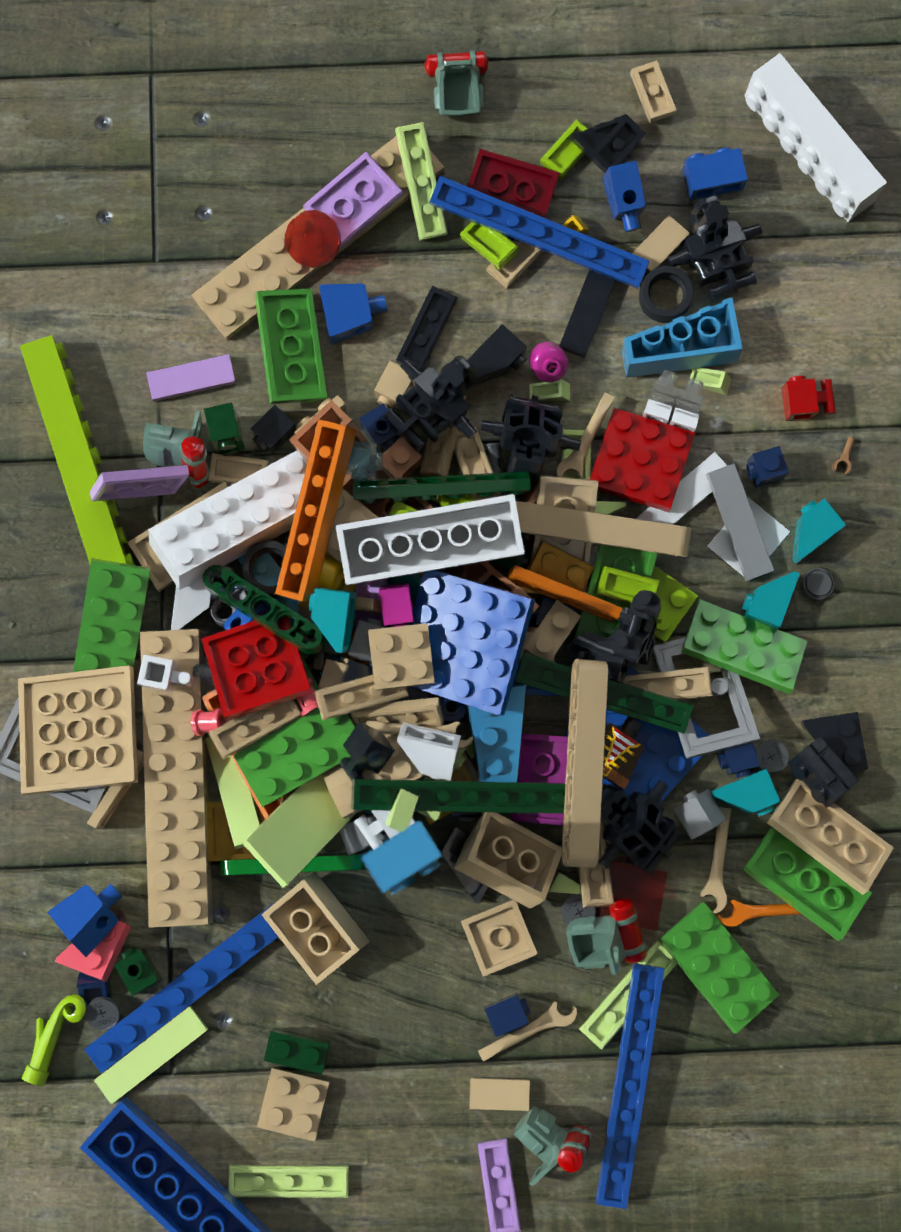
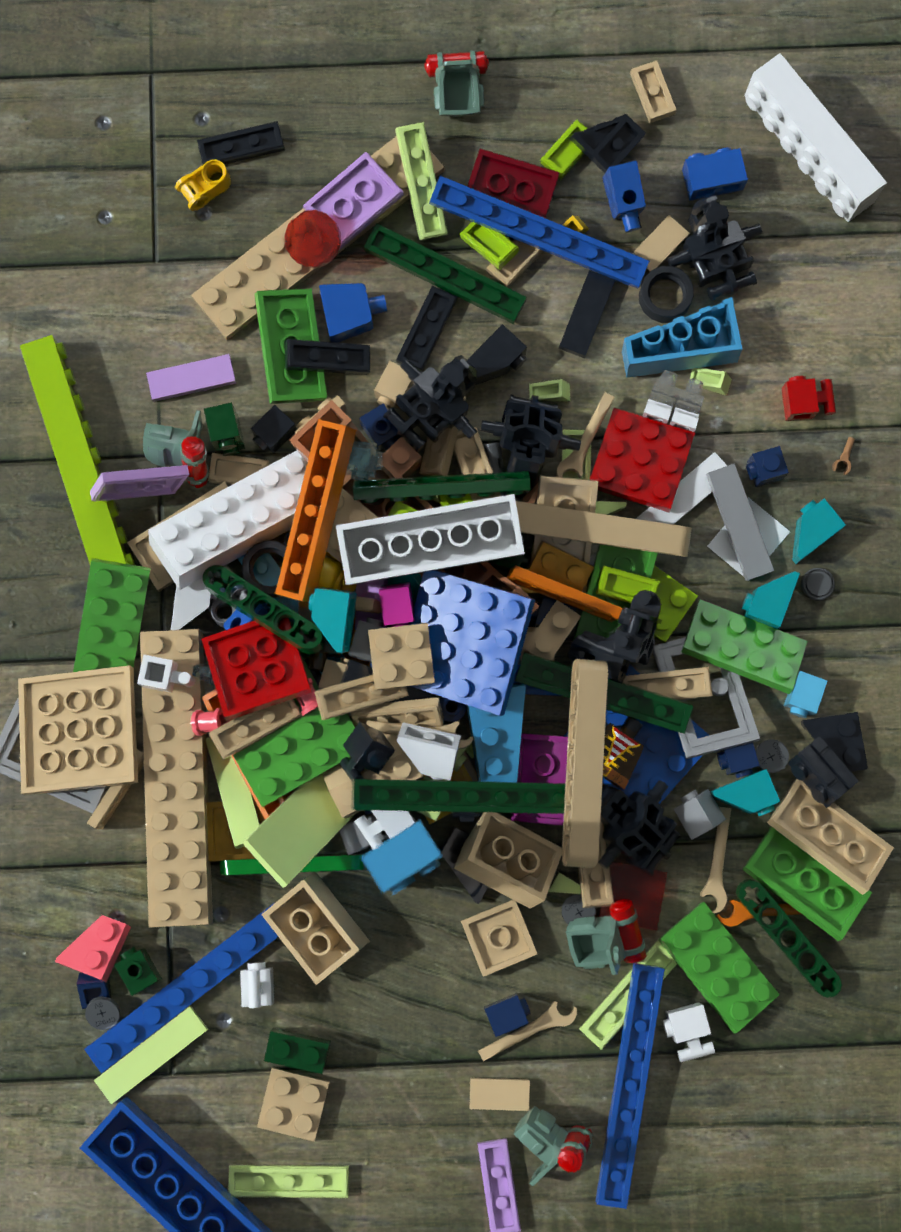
(46, 1039): lime plant -> none
(86, 916): blue torso -> none
(200, 183): none -> yellow piece
(242, 144): none -> black tile
(257, 985): none -> white brick
(327, 357): none -> black tile
(402, 811): yellowish green piece -> none
(445, 273): none -> dark green plate
(548, 361): dark pink head -> none
(688, 1025): none -> white brick
(801, 945): none -> dark green beam
(806, 695): none -> medium azure brick

